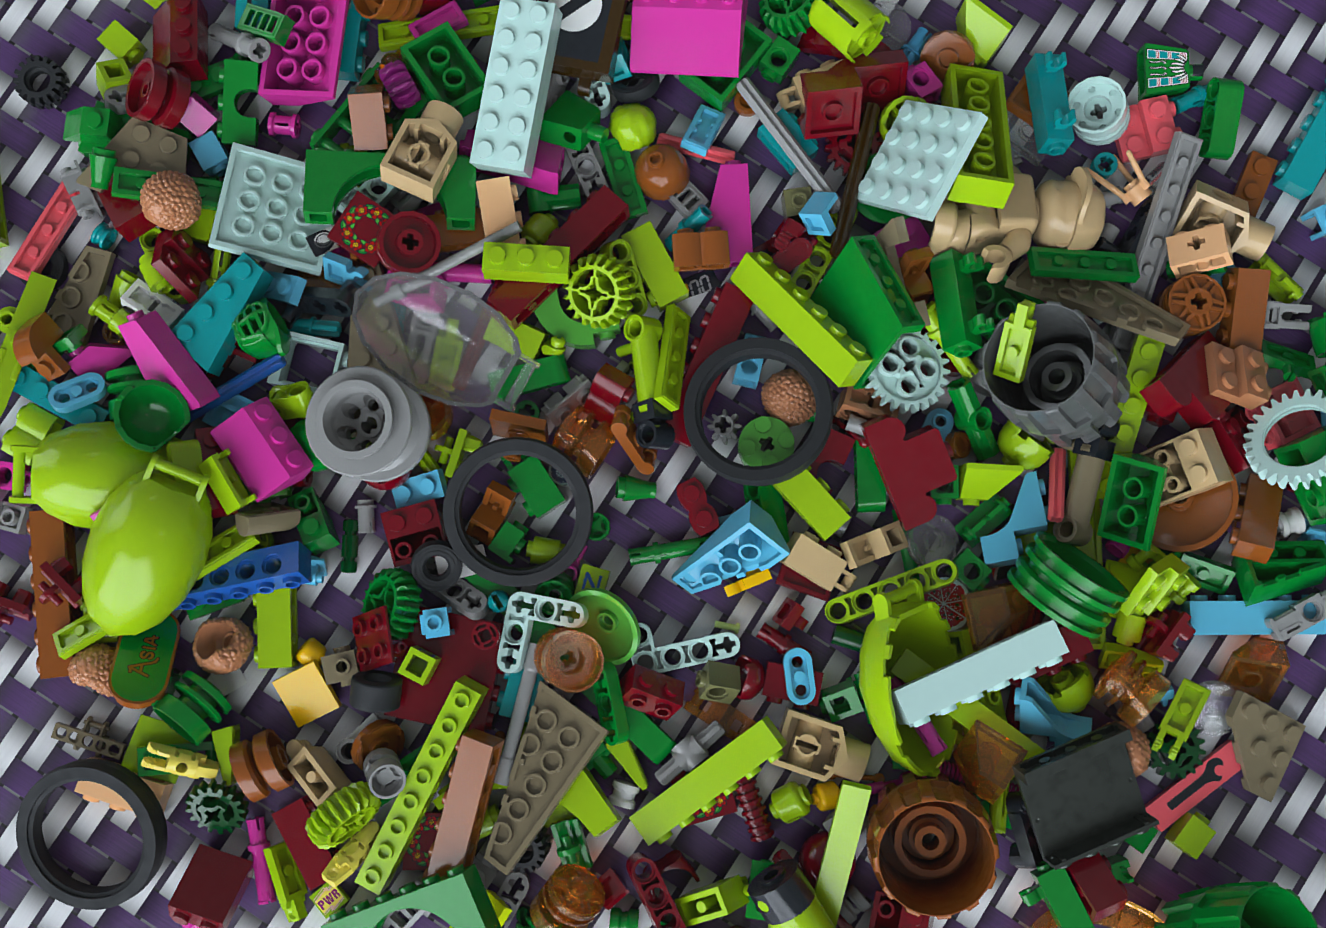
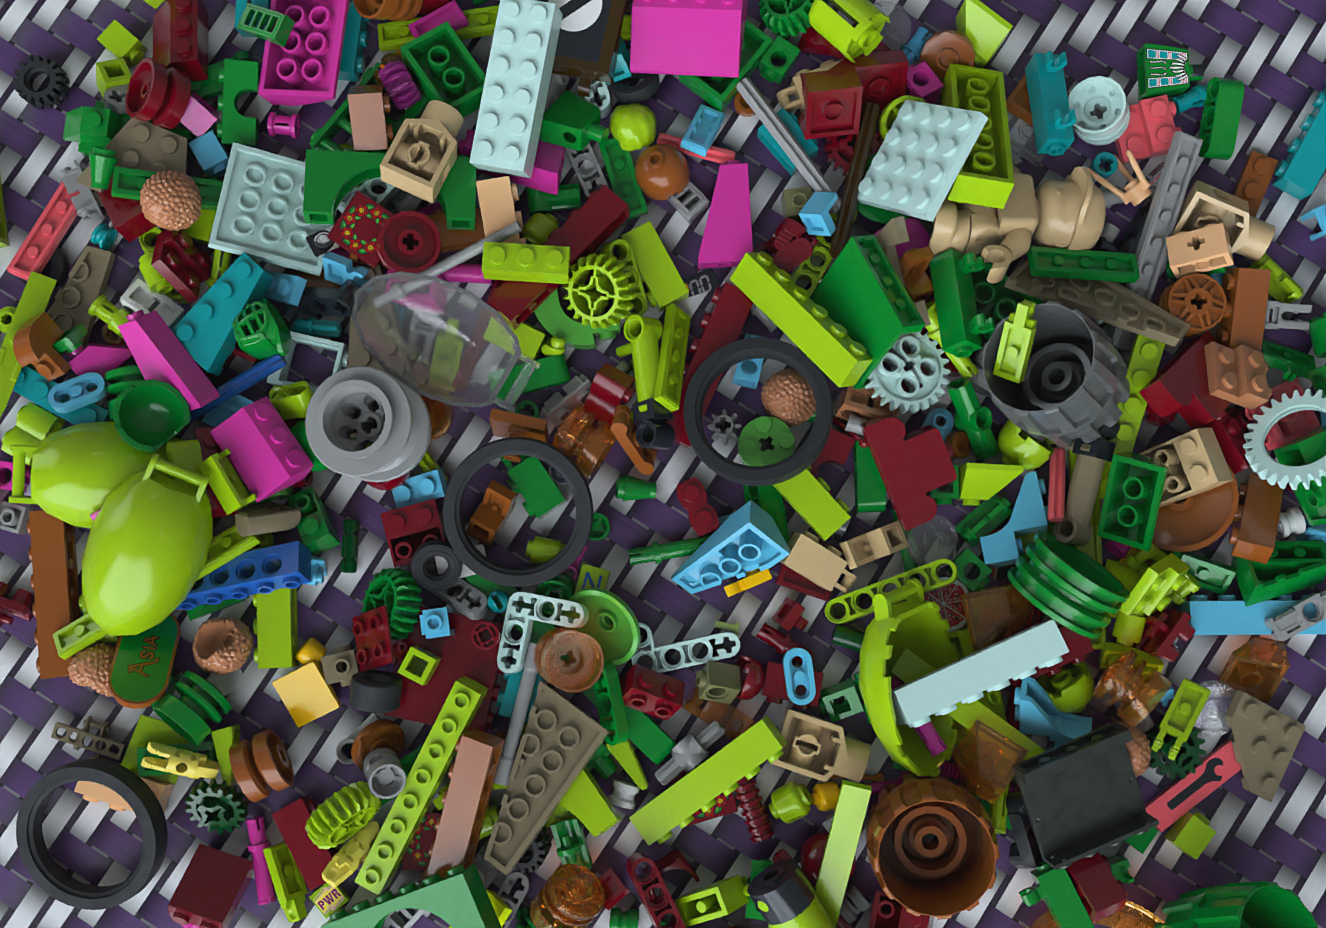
(54, 574): dark red hips -> none
(121, 285): lime cone -> none
(244, 43): light grey pin -> none
(315, 770): tan brick -> none
(366, 518): light grey pin -> none
(463, 443): lime hips -> none
(509, 541): green brick -> none
(694, 221): teal pin -> none
(700, 250): dark orange brick -> none

